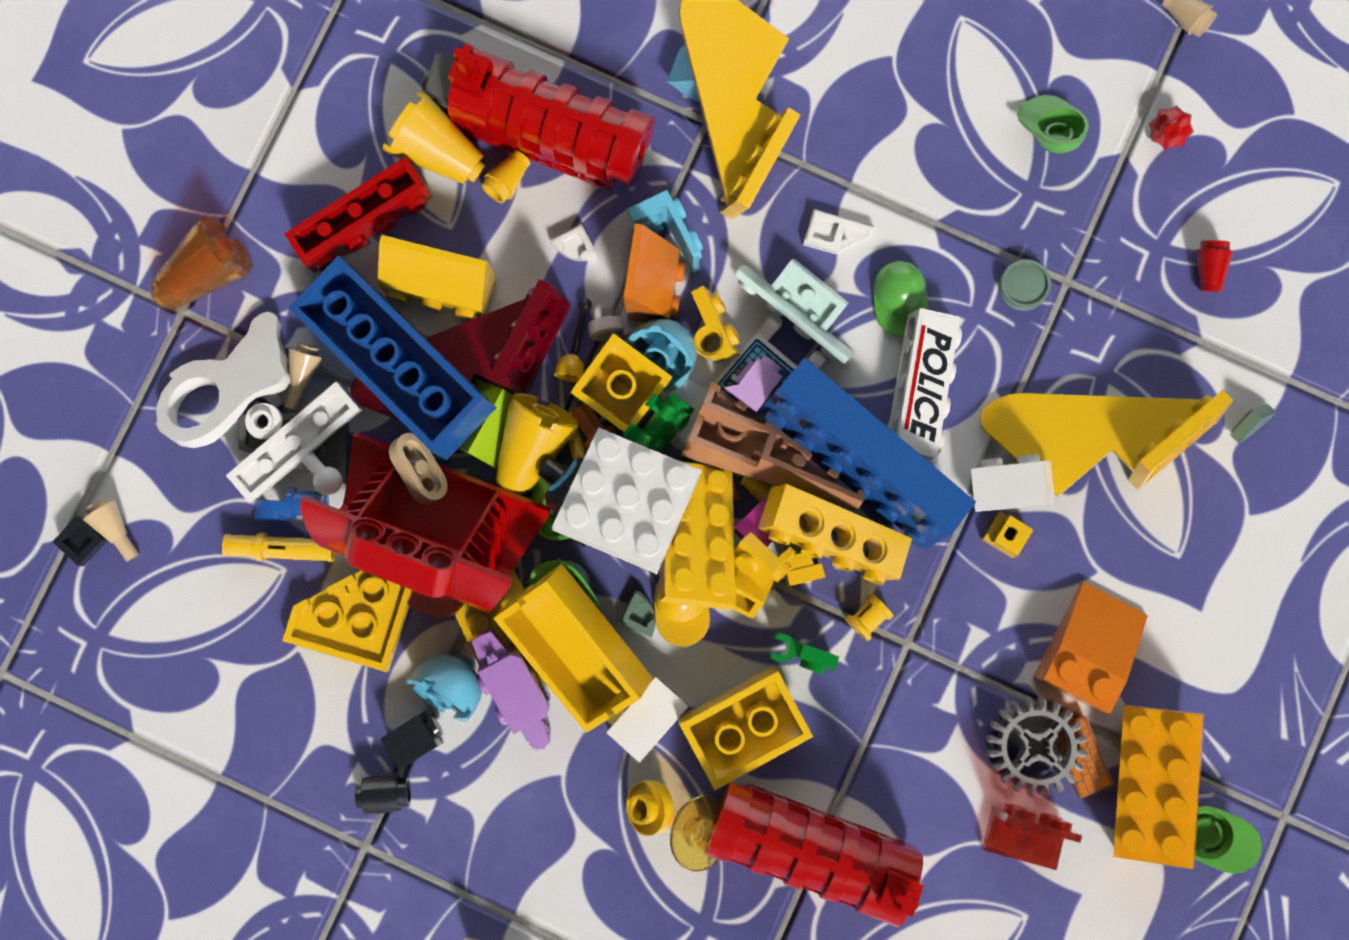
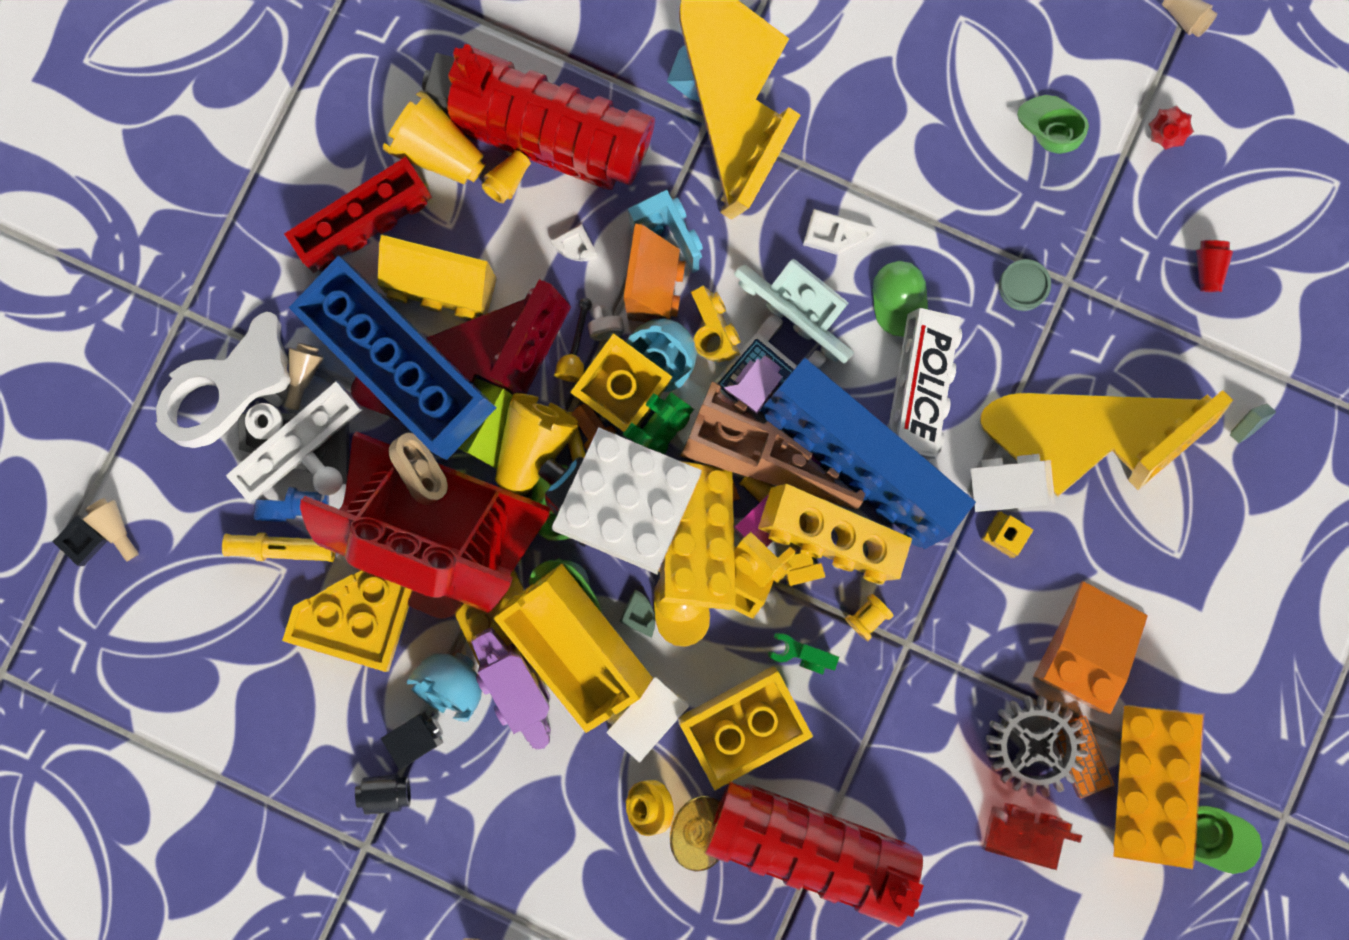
(200, 265): clear orange cone -> none

